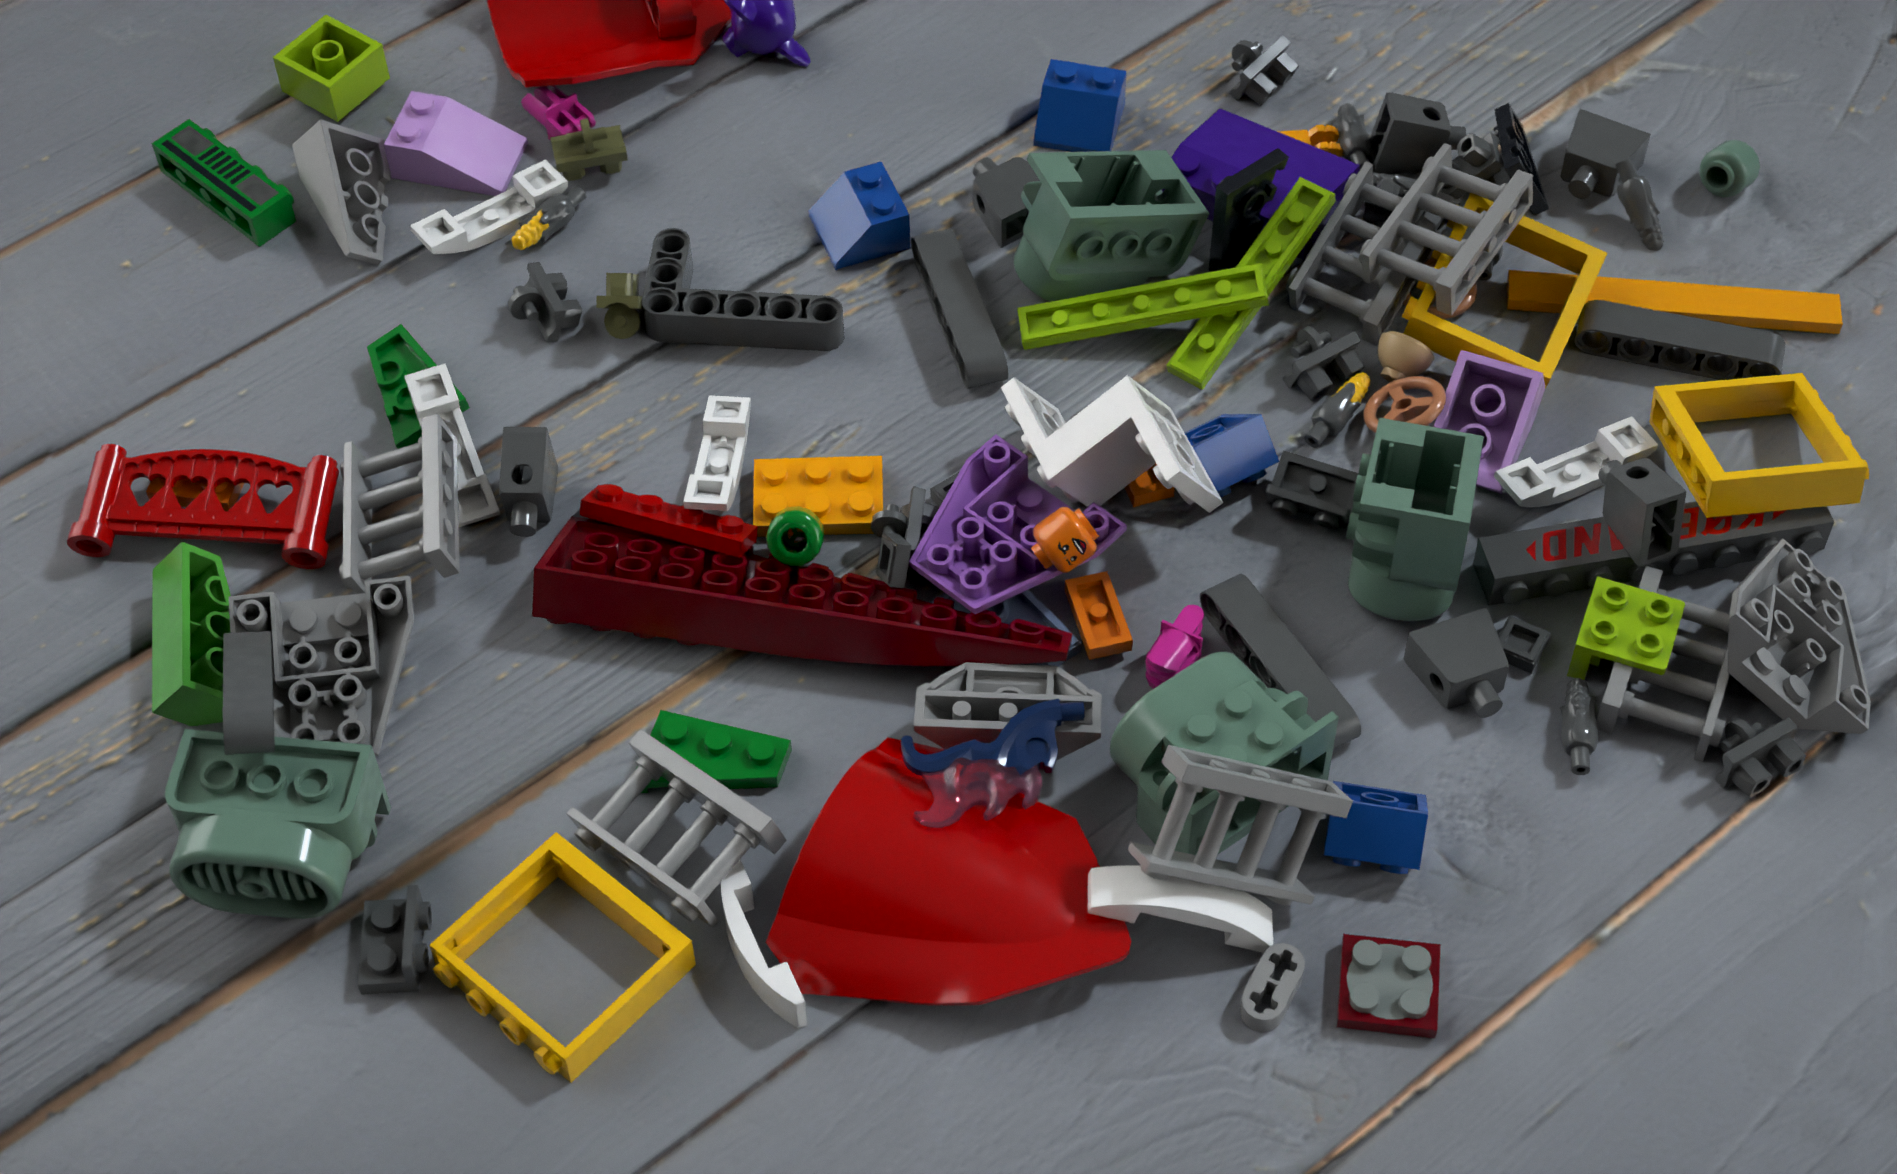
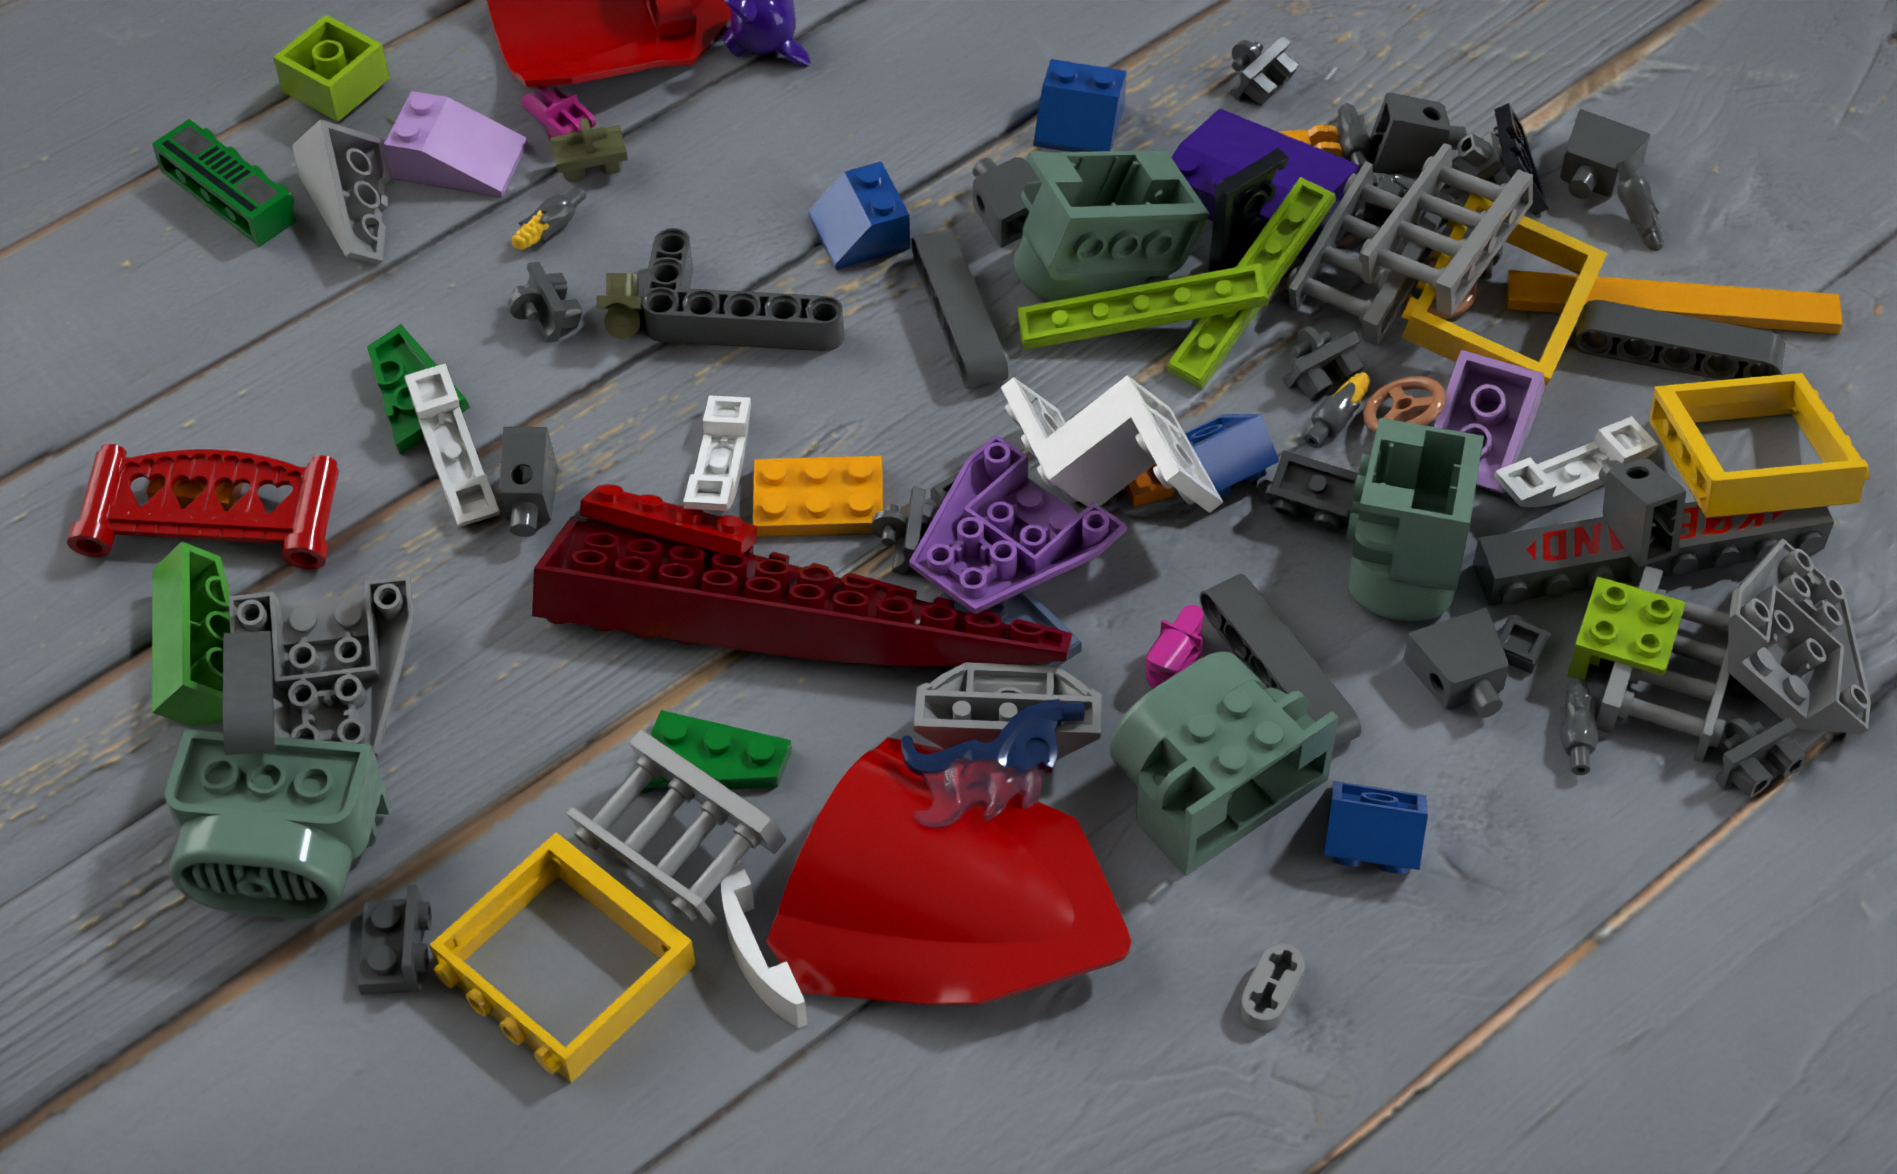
(436, 515): light grey fence -> none
(493, 217): white slope -> none
(786, 548): green head -> none
(893, 560): dark grey tile -> none
(1064, 539): orange head -> none
(1098, 615): orange plate -> none
(1127, 891): white slope -> none
(1234, 782): light grey fence -> none
(1389, 986): light grey piece -> none
(1402, 356): tan brick -> none
(1729, 168): sand green head -> none

